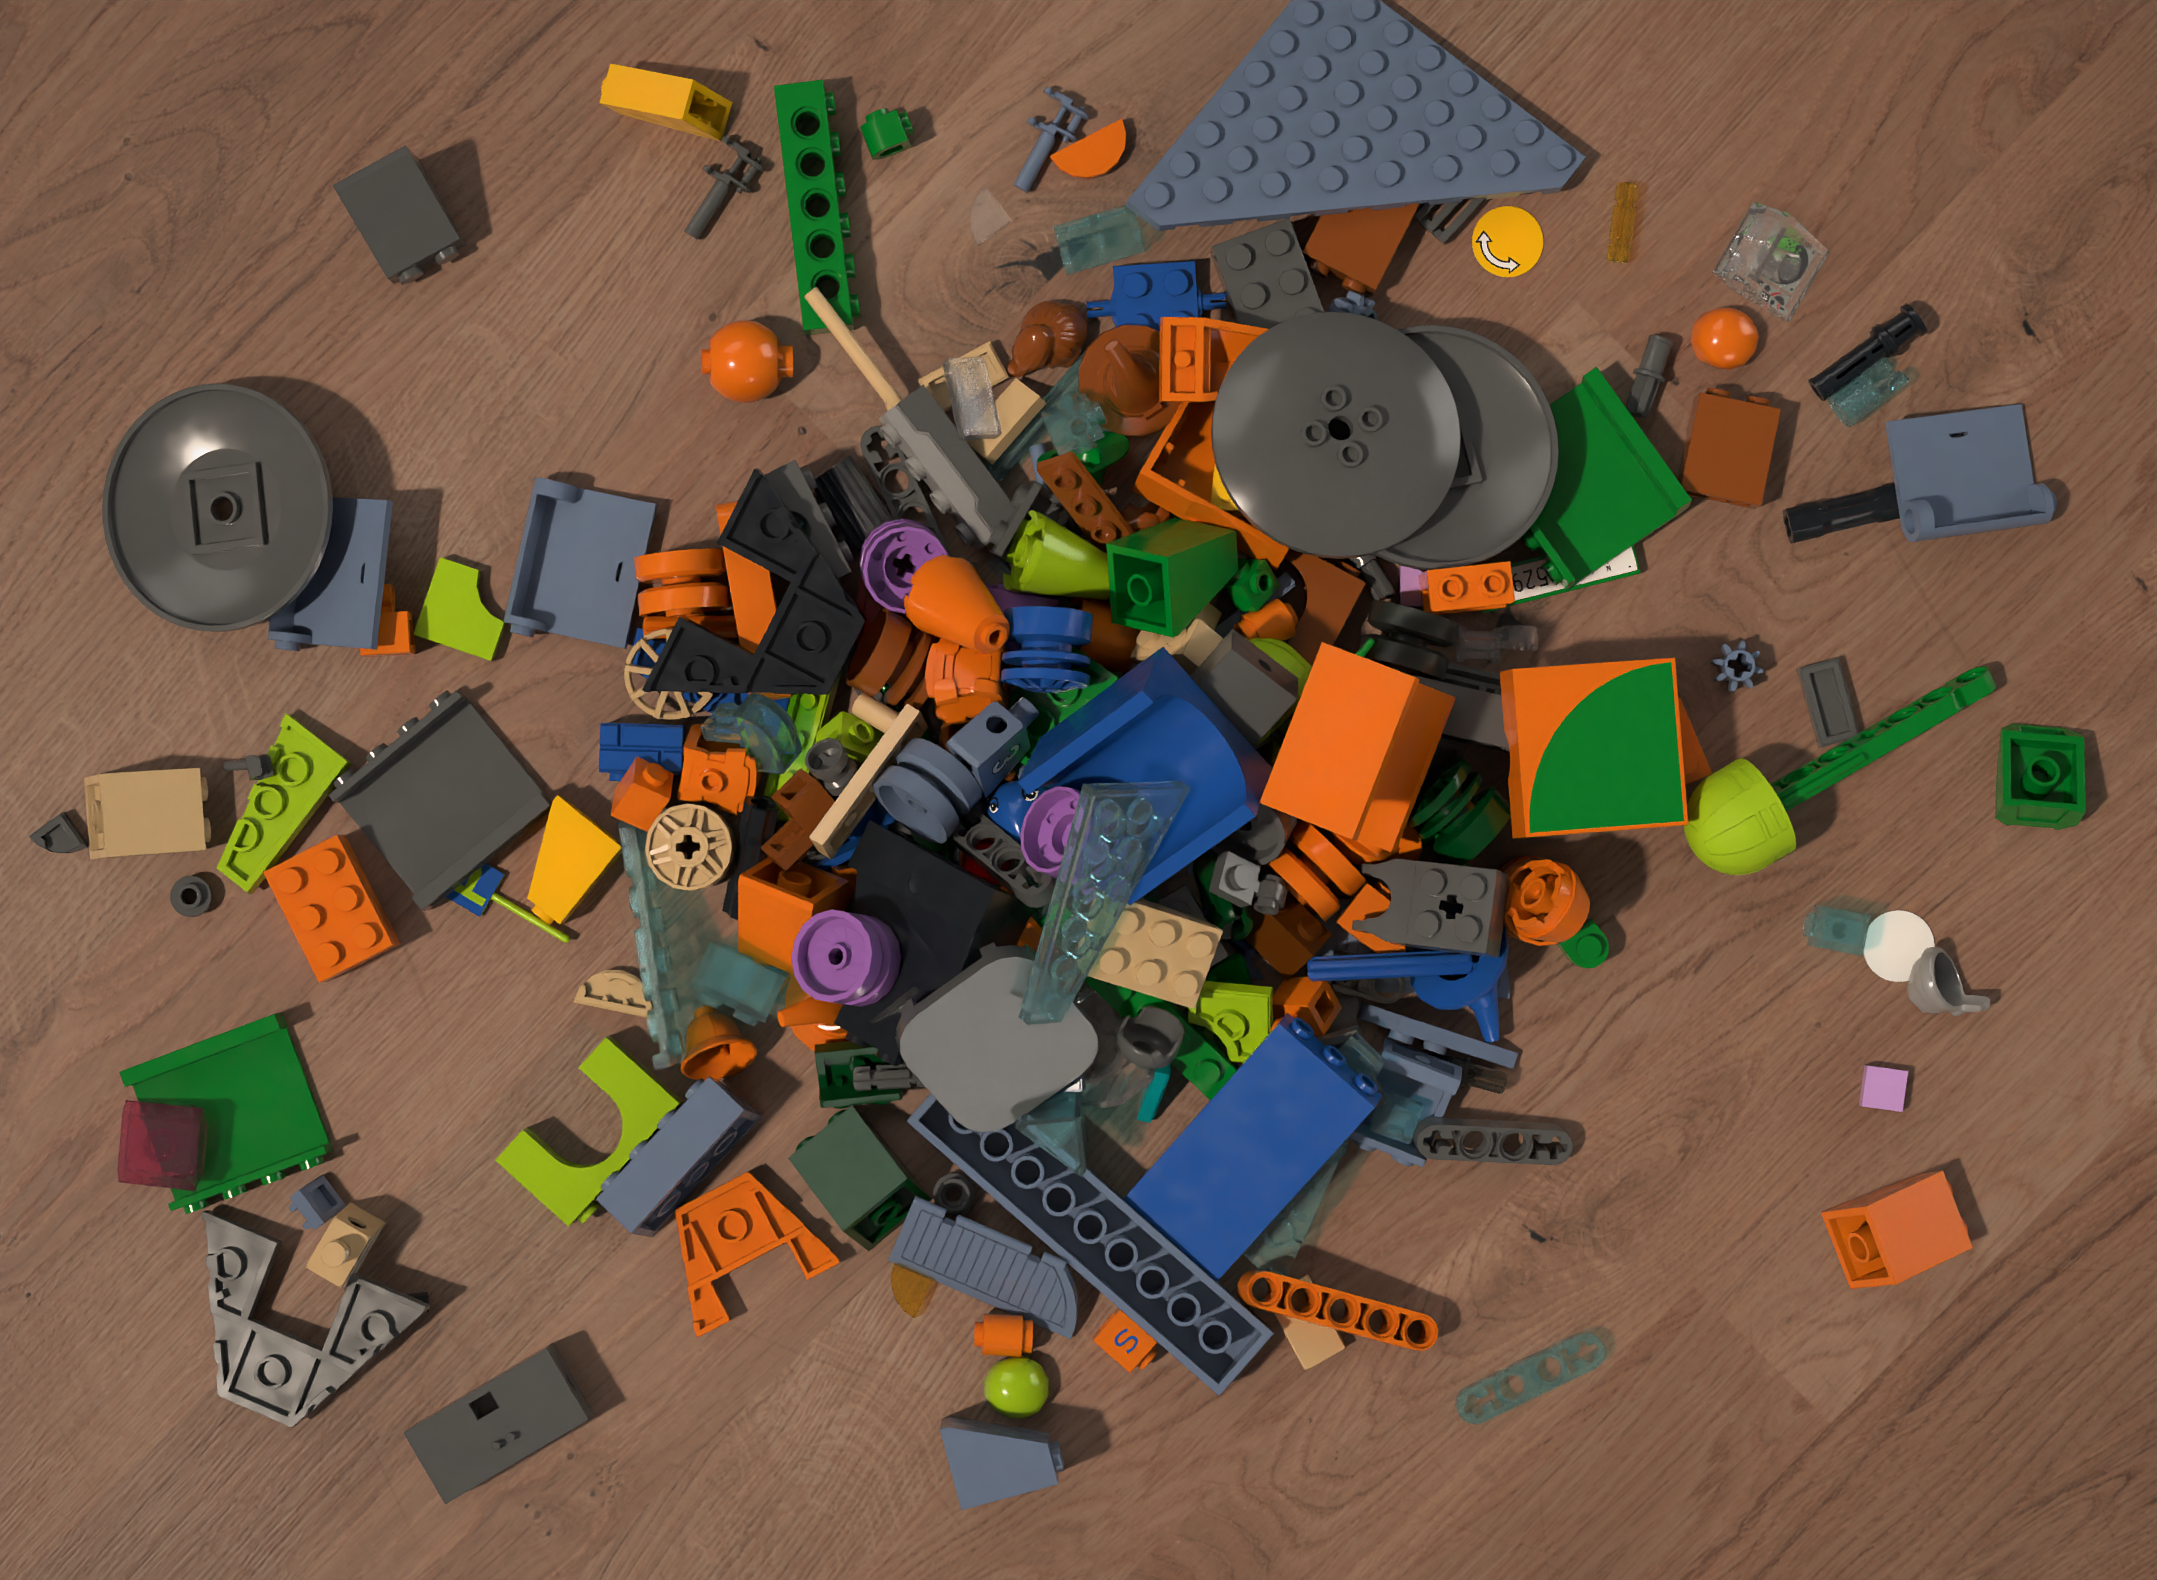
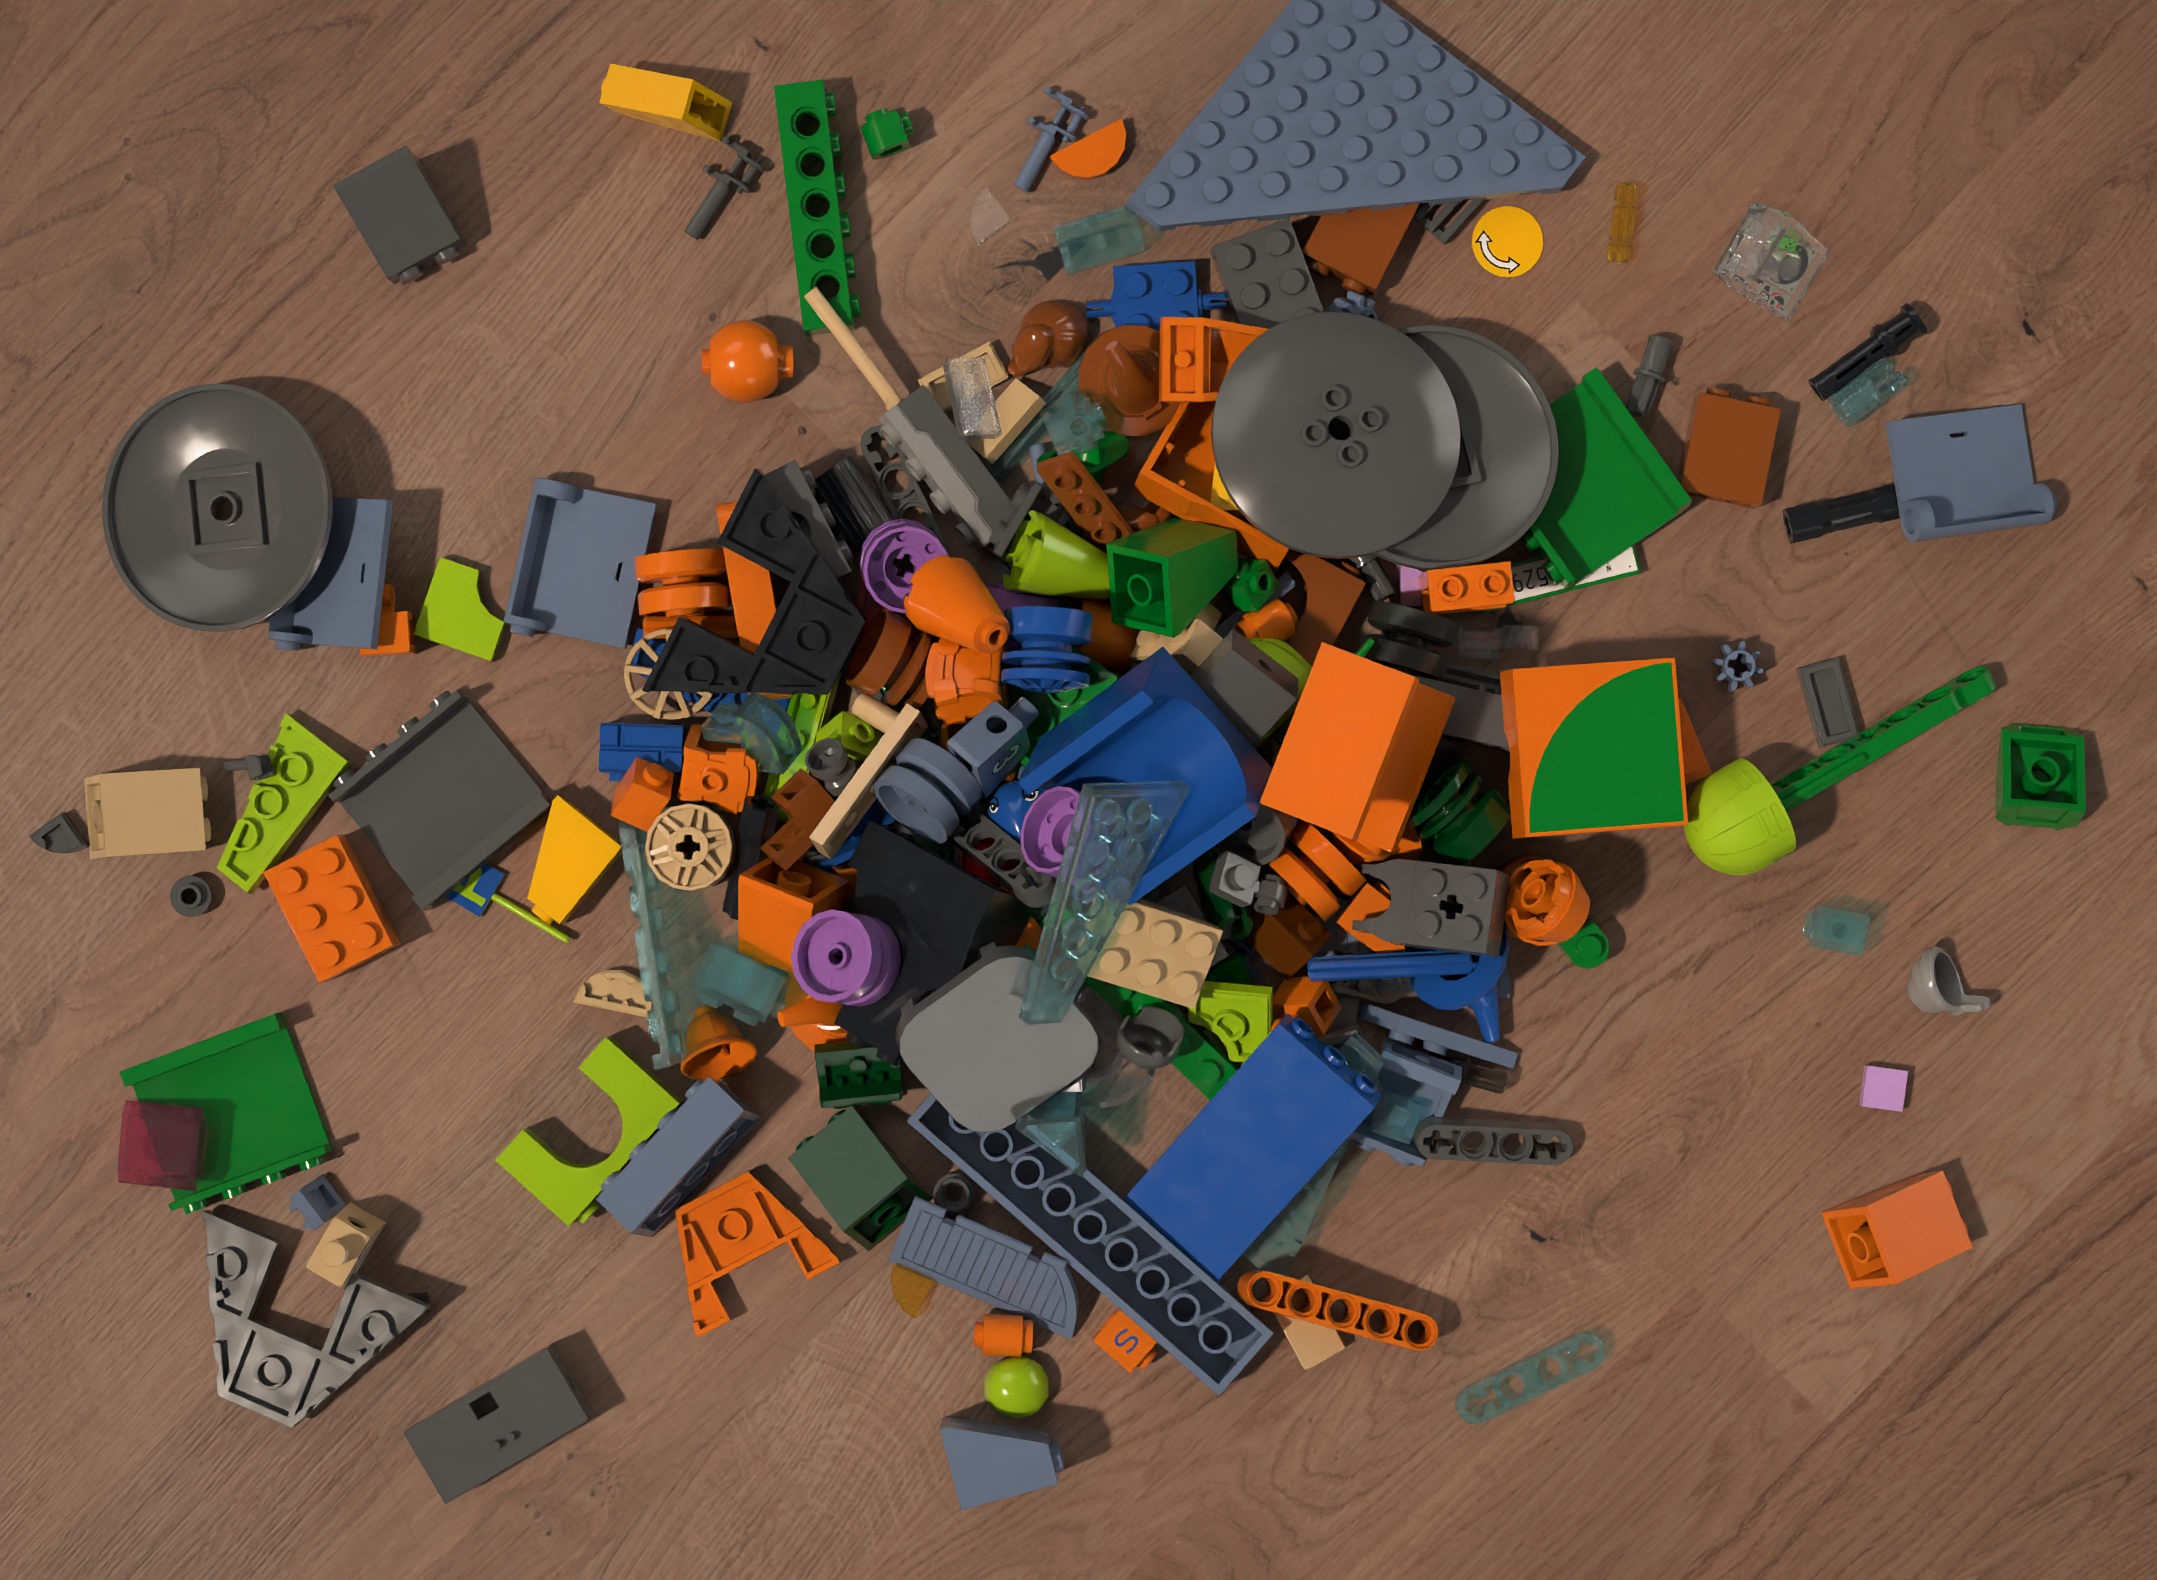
(884, 1077): dark grey axle -> none
(1152, 1094): teal tile -> none
(1724, 338): orange hair -> none
(1896, 943): white sticker -> none

